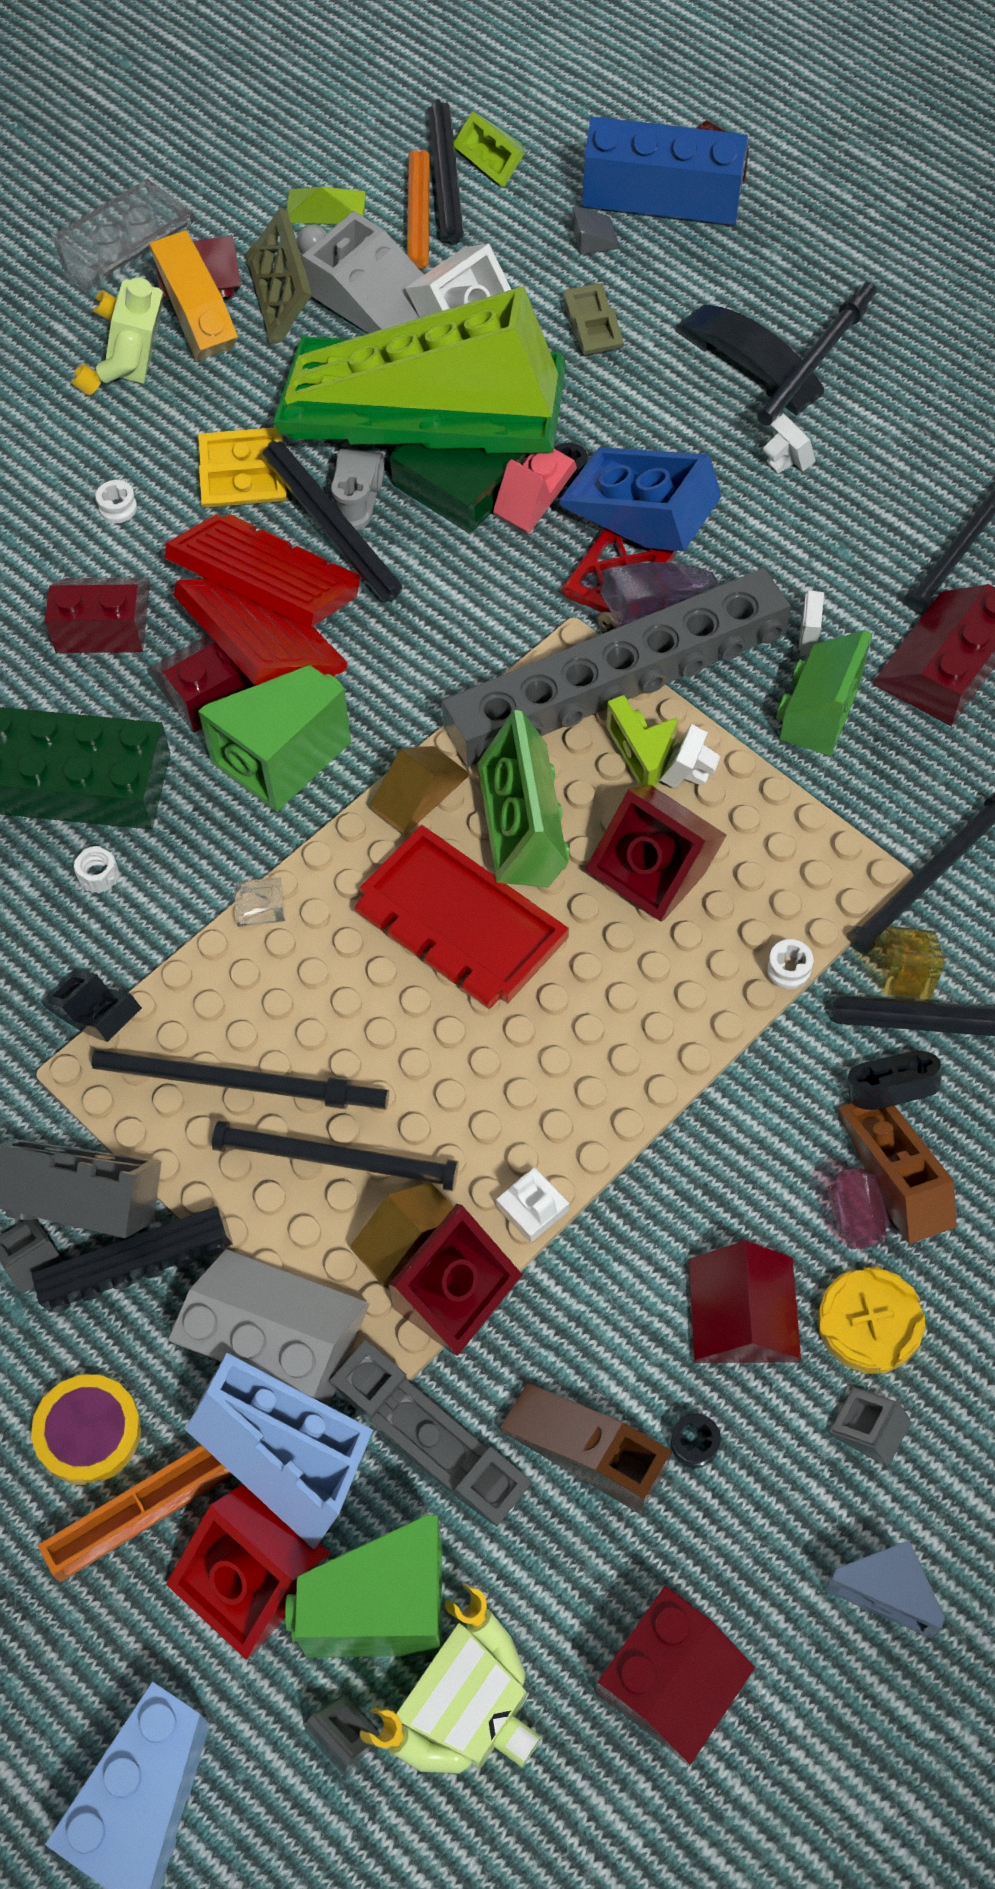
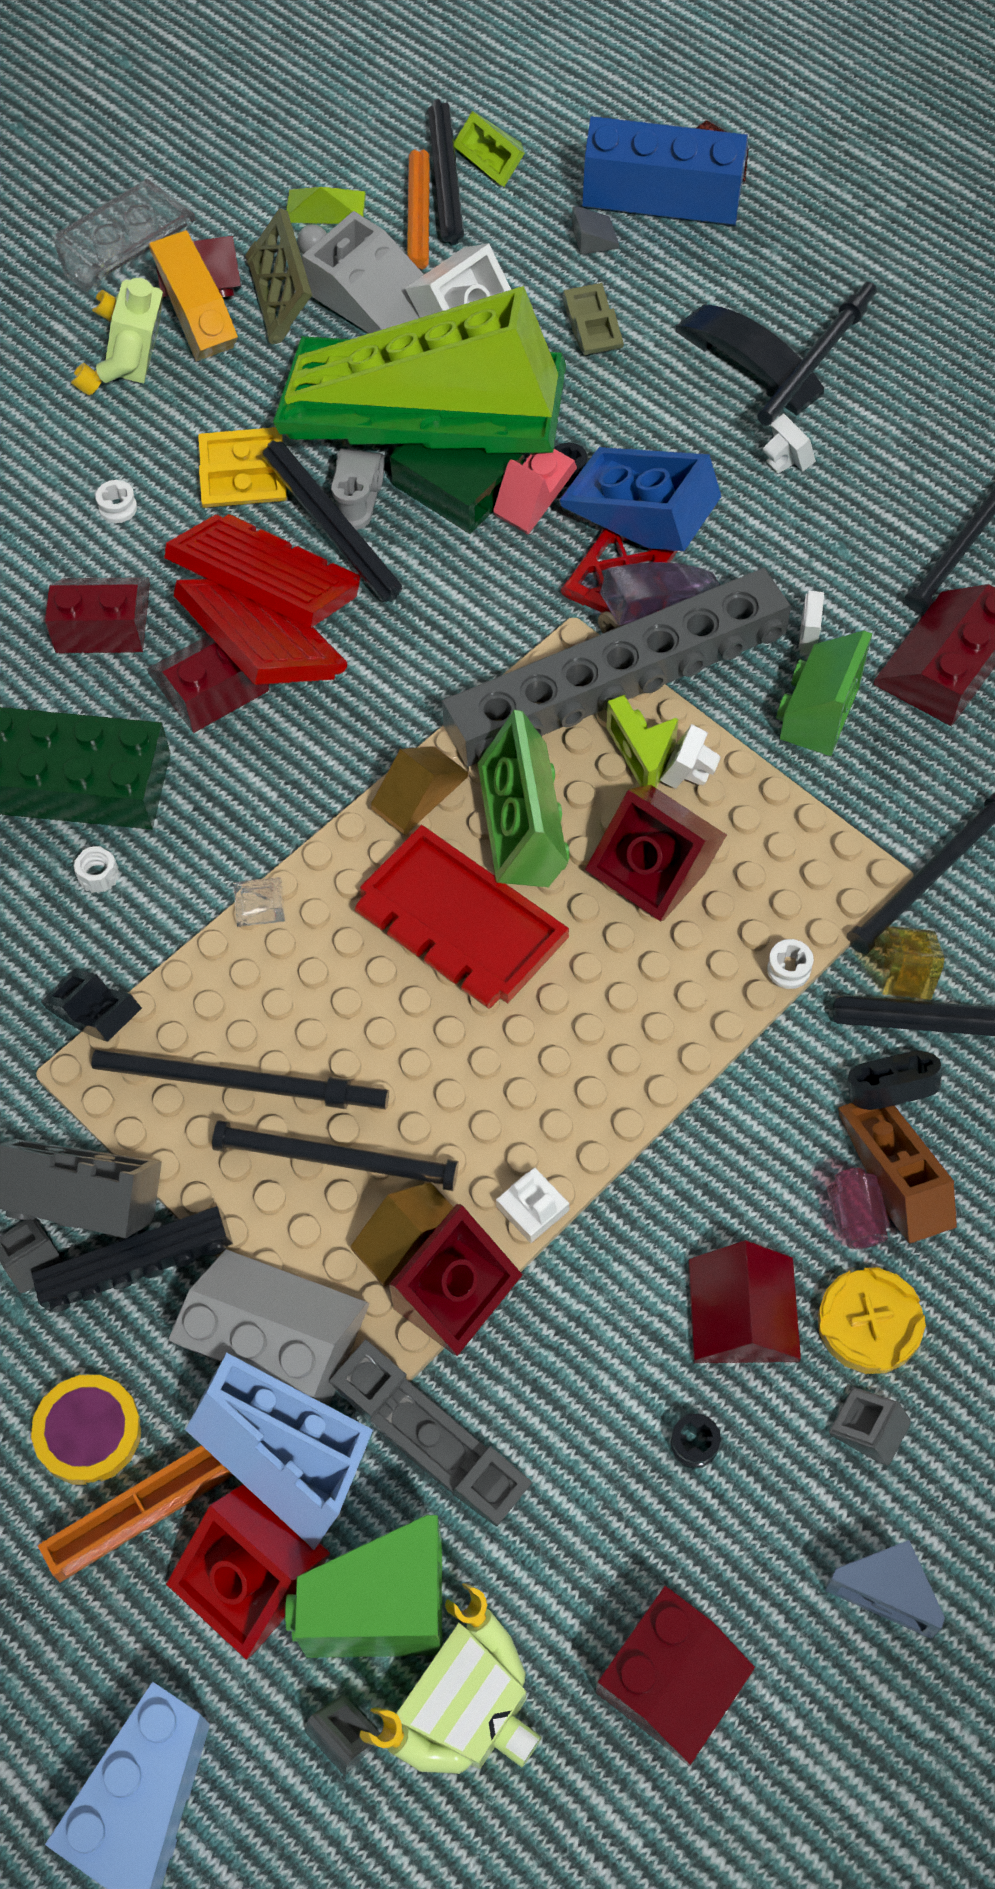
(278, 733): bright green slope -> none
(589, 1445): reddish brown slope -> none

